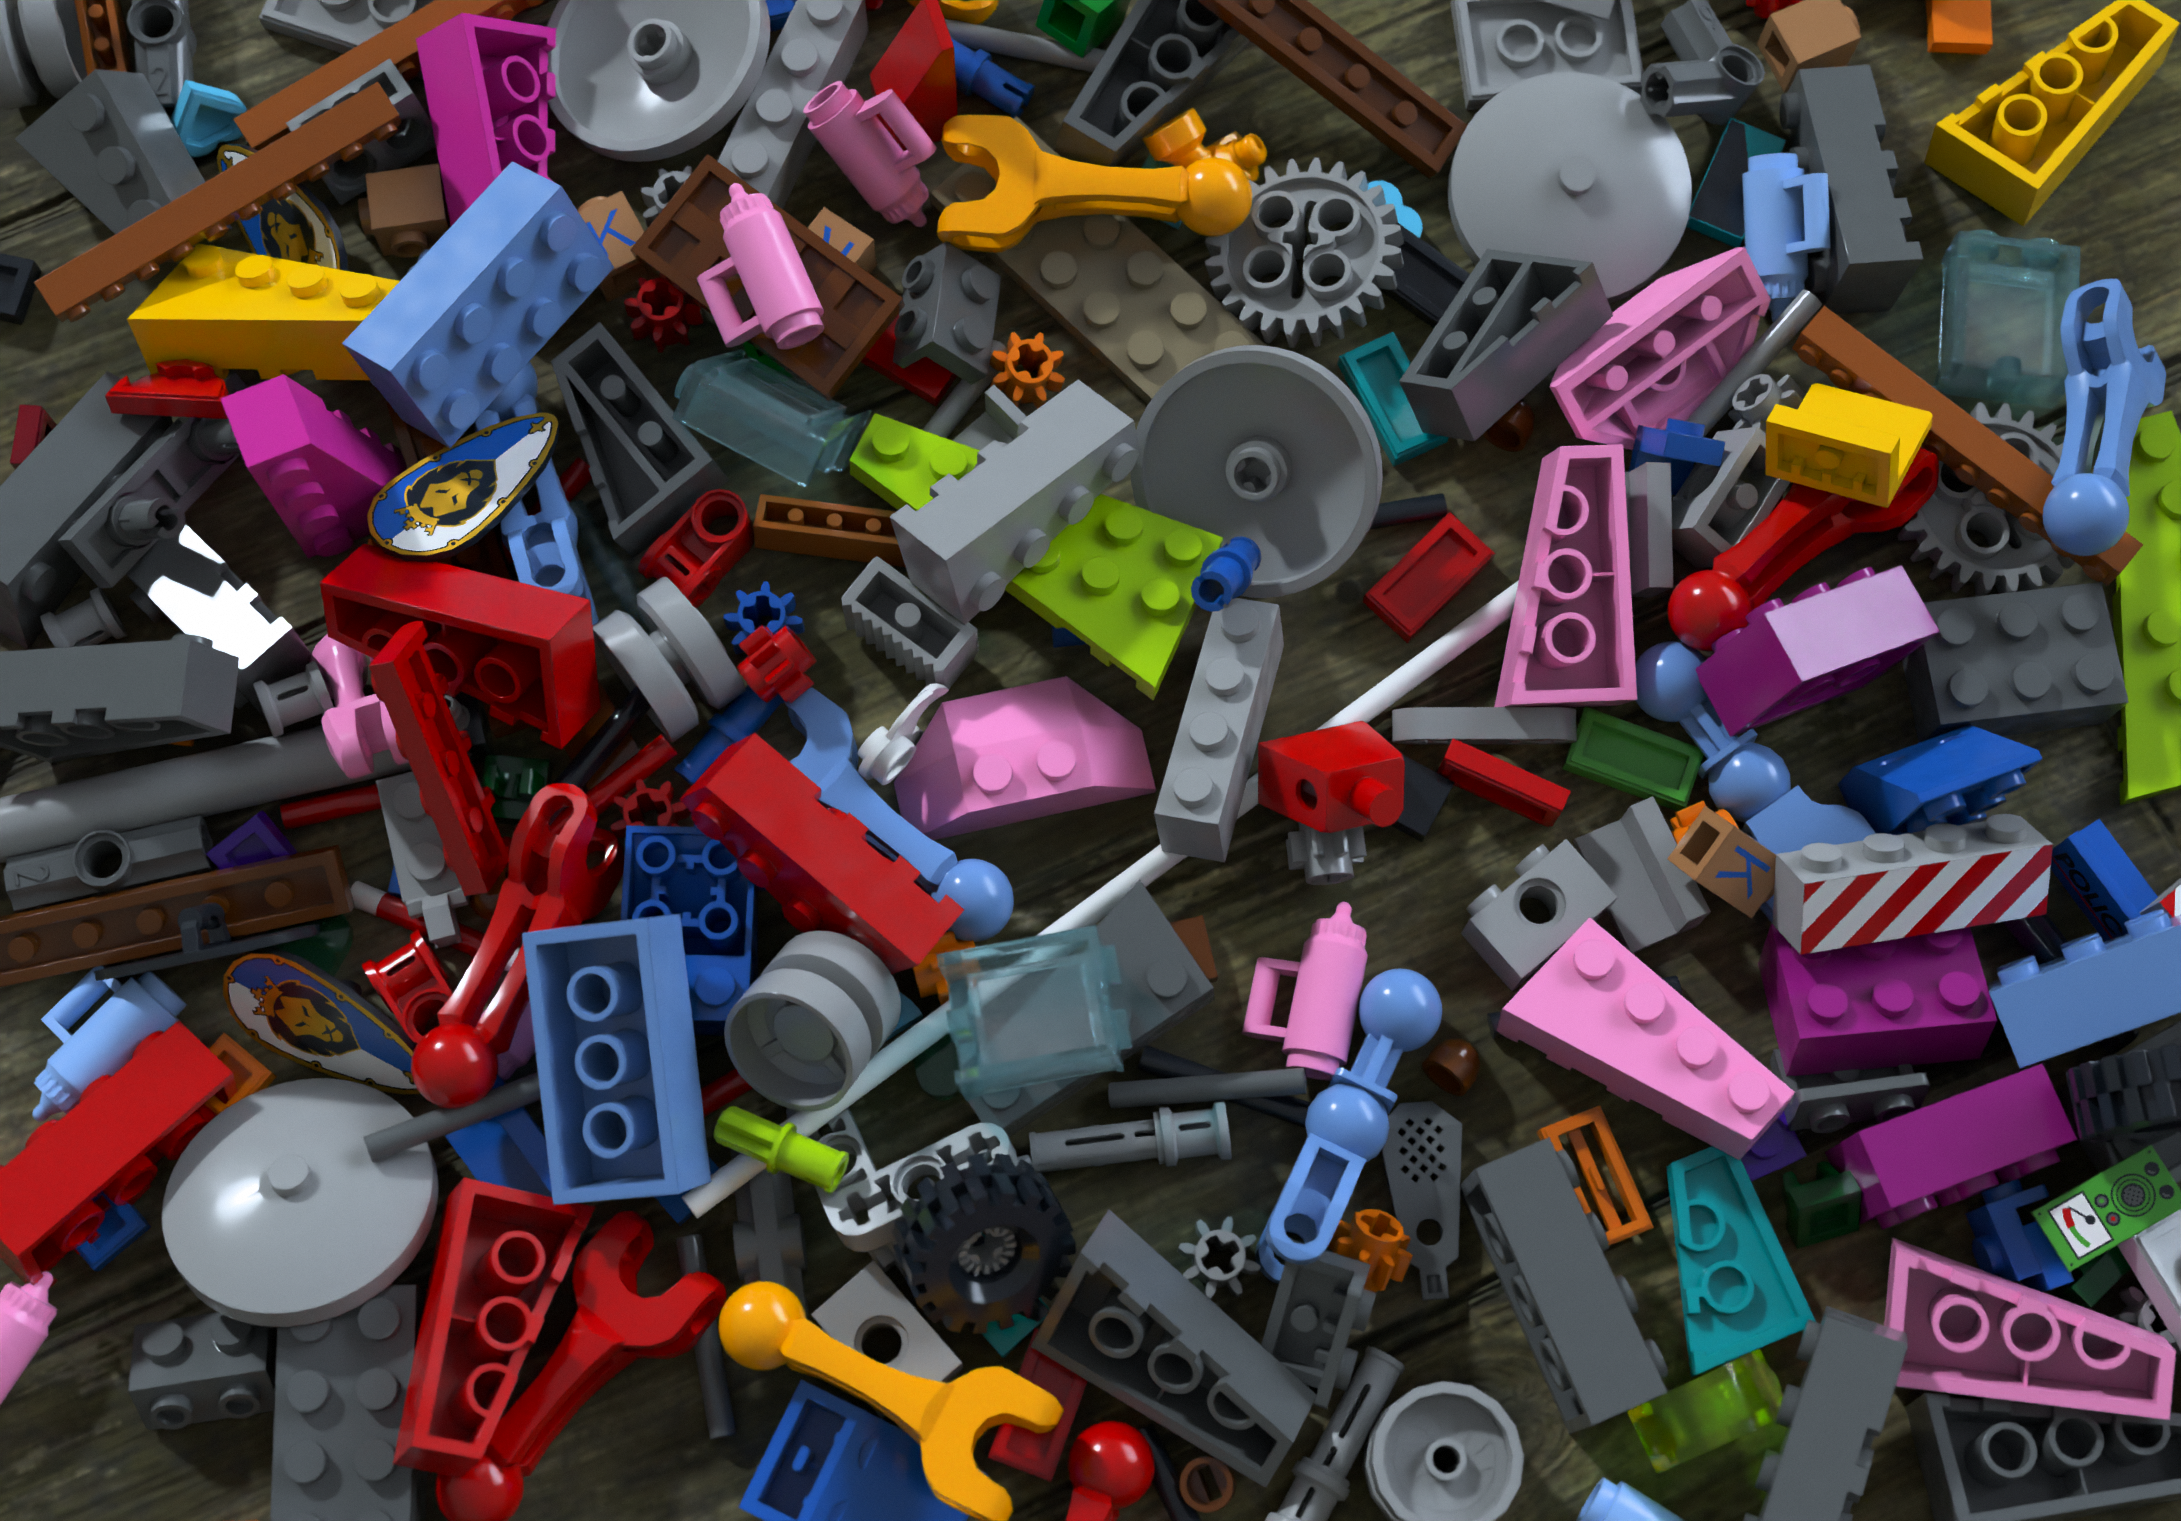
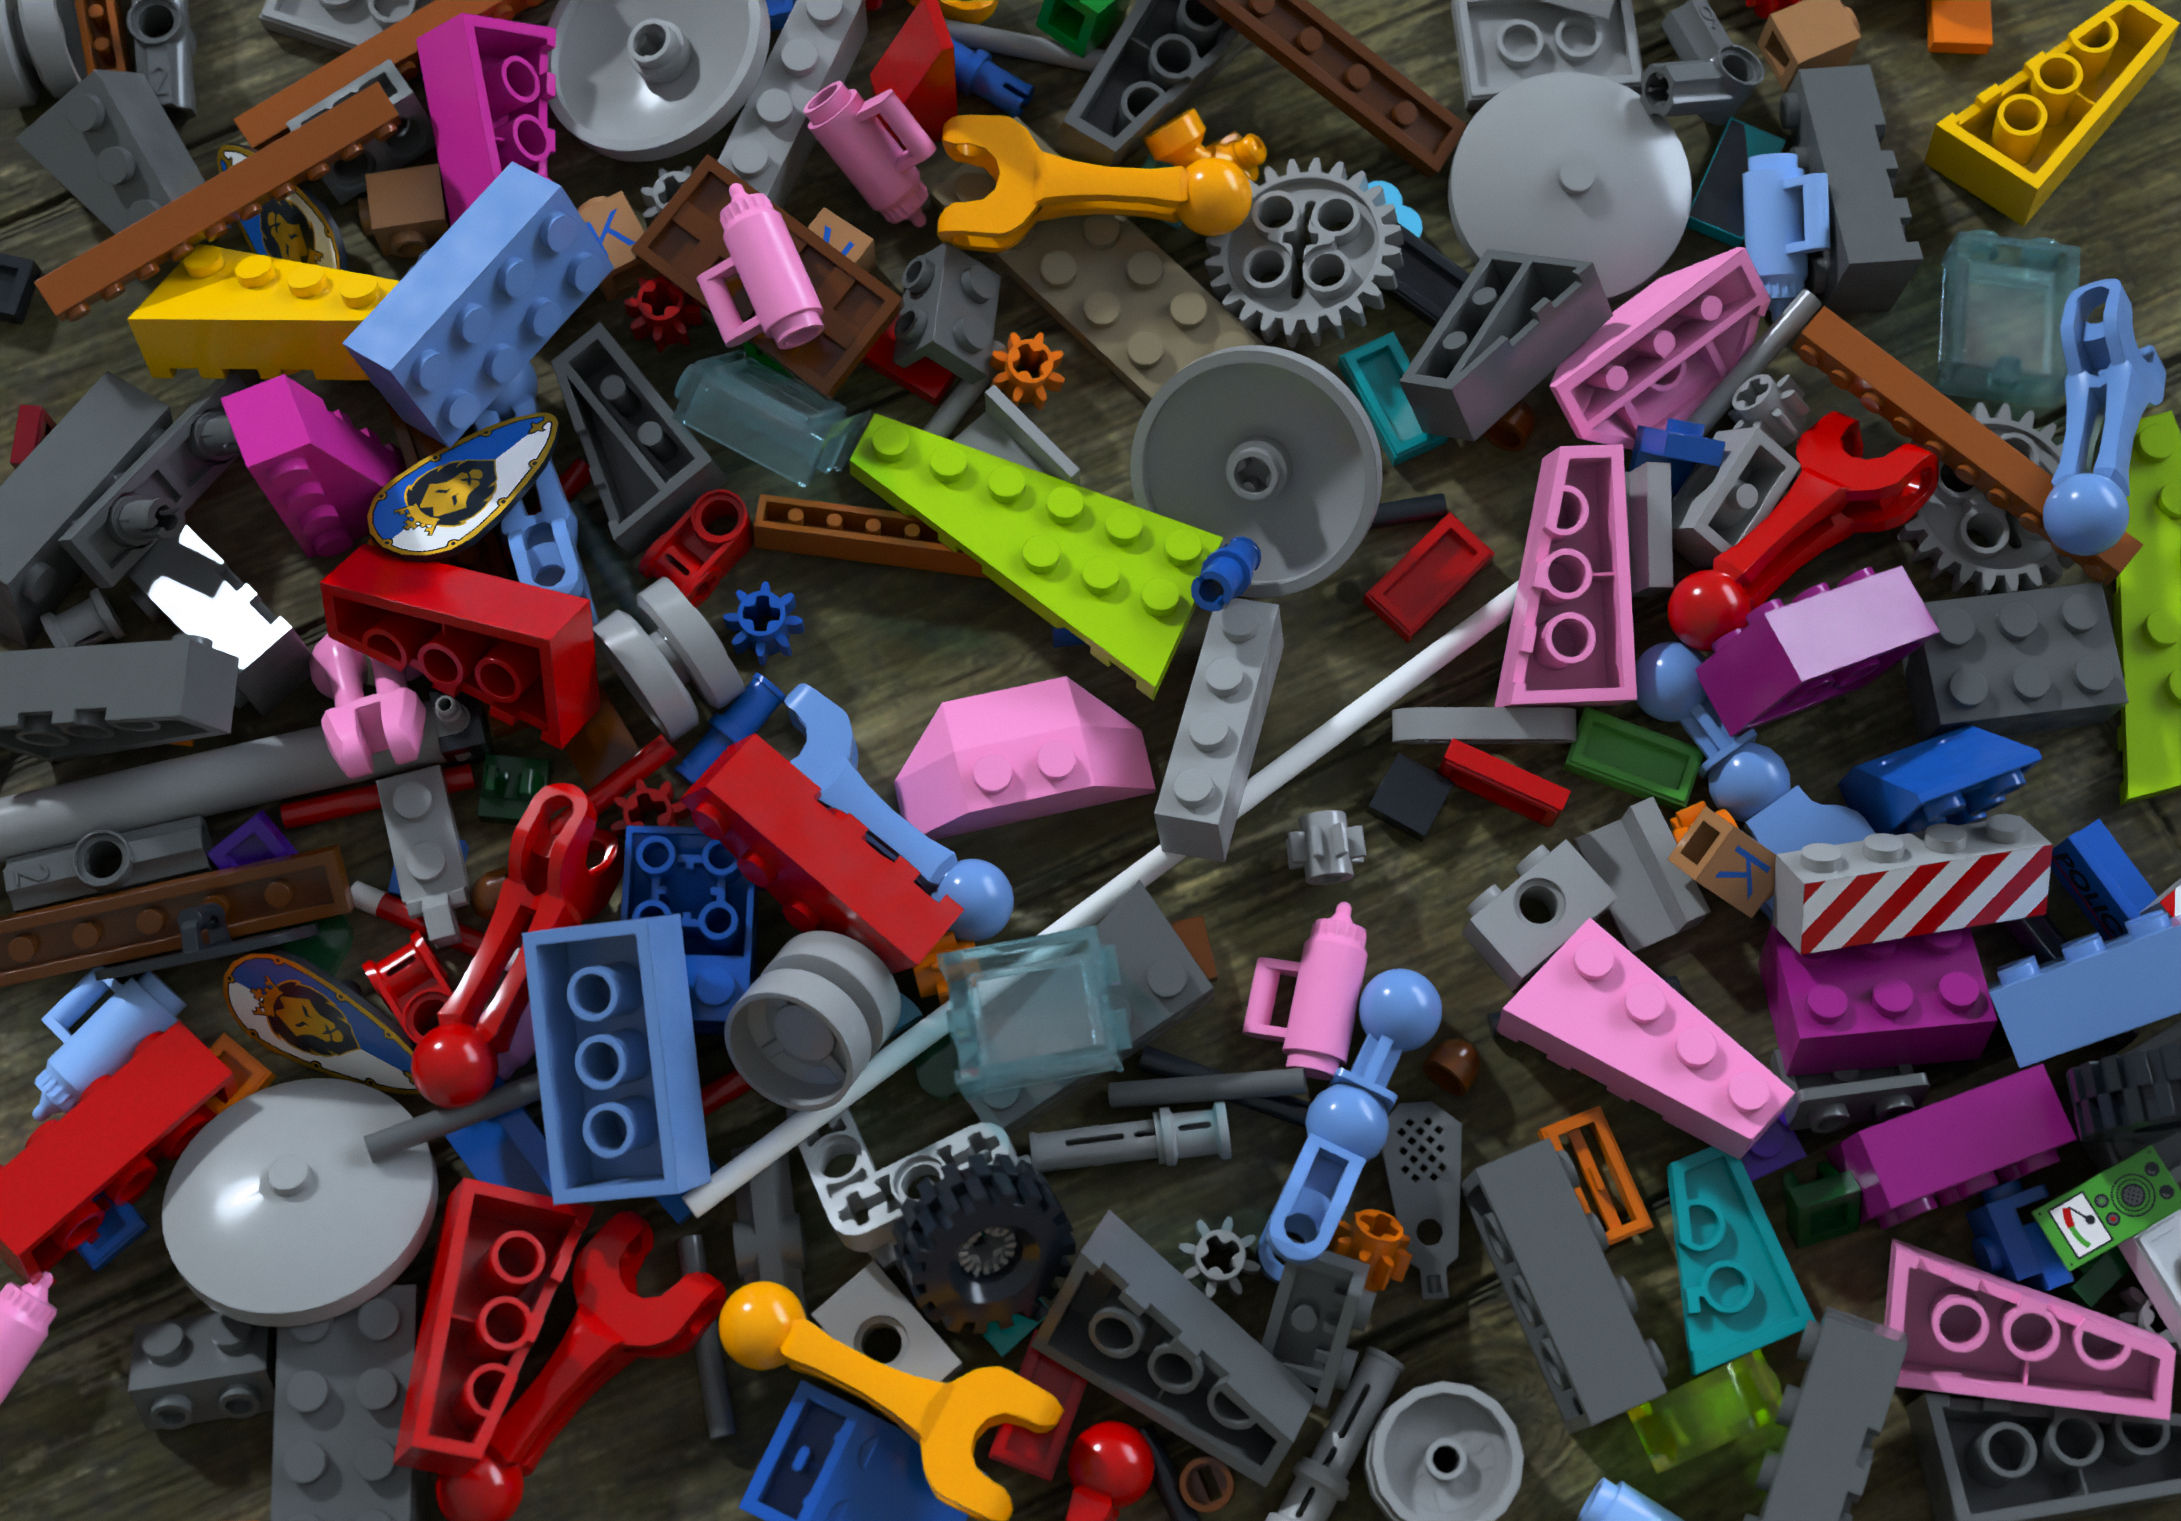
(176, 390): red tile -> none
(206, 117): medium azure tile -> none
(293, 698): light grey bush -> none
(439, 760): red hinge -> none
(603, 742): black bar -> none
(776, 664): red gear -> none
(781, 1148): lime axle -> none
(890, 751): white plate -> none
(908, 625): light grey brick -> none
(1015, 500): light grey wedge -> none
(1333, 778): red torso -> none
(1845, 443): yellow bracket -> none

